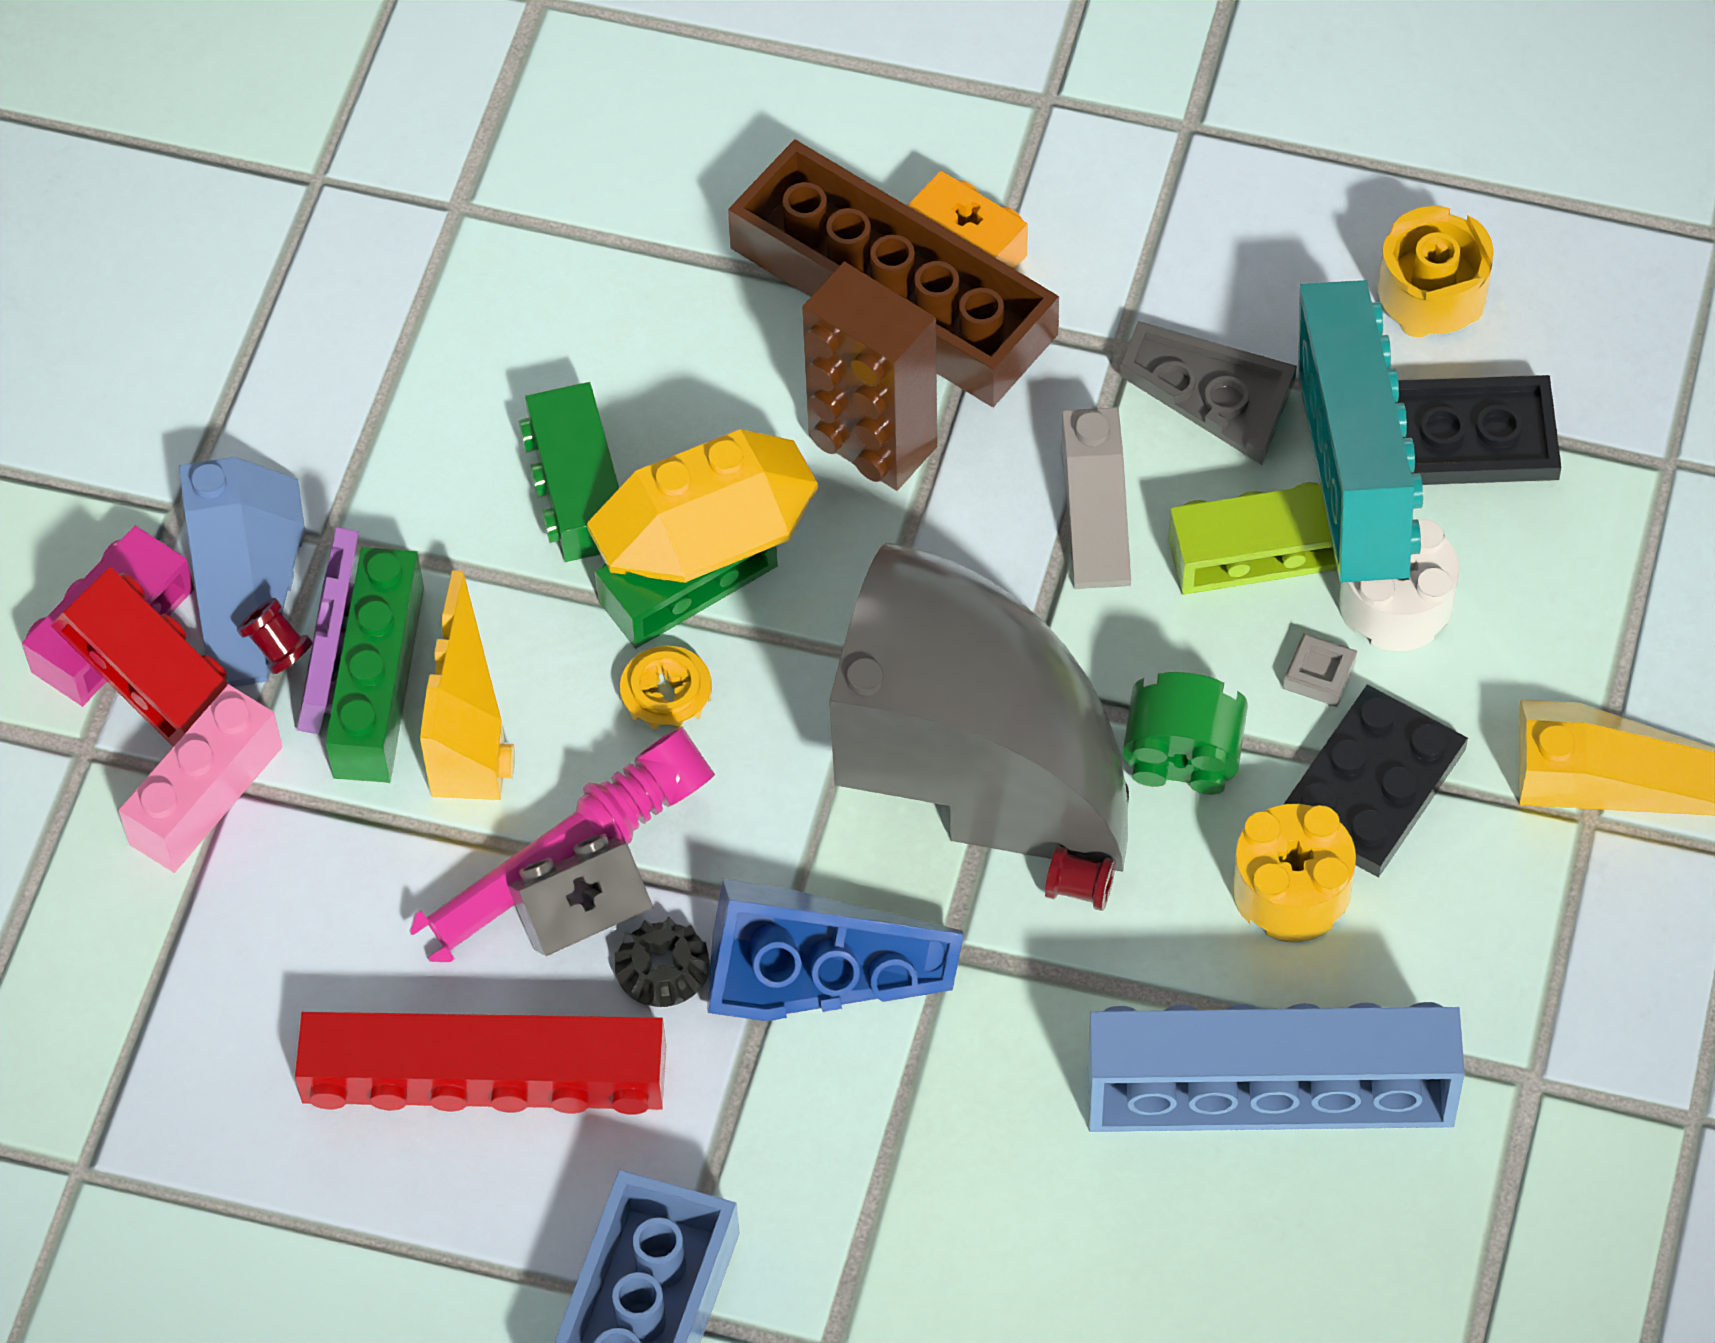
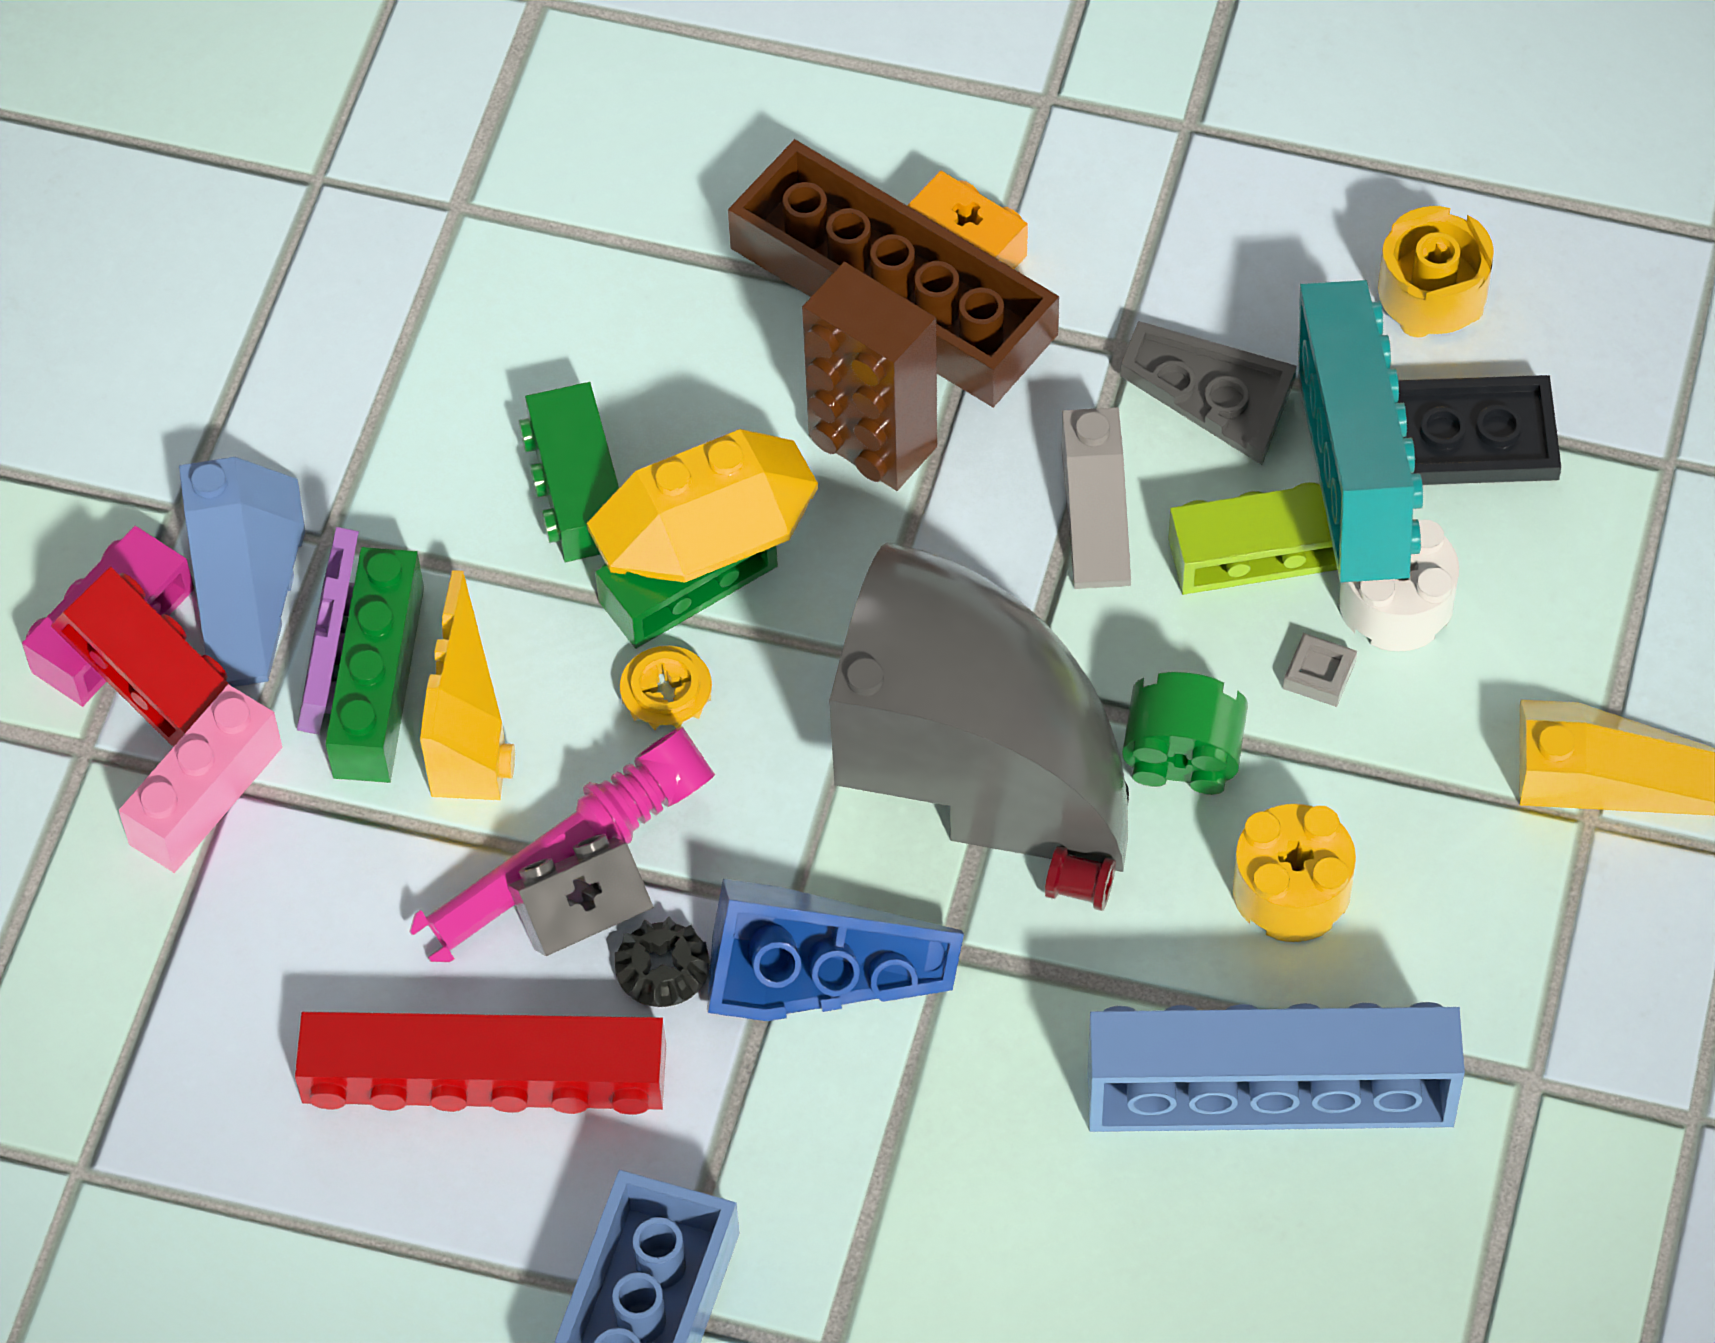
(274, 636): dark red bush -> none
(1380, 773): black plate -> none

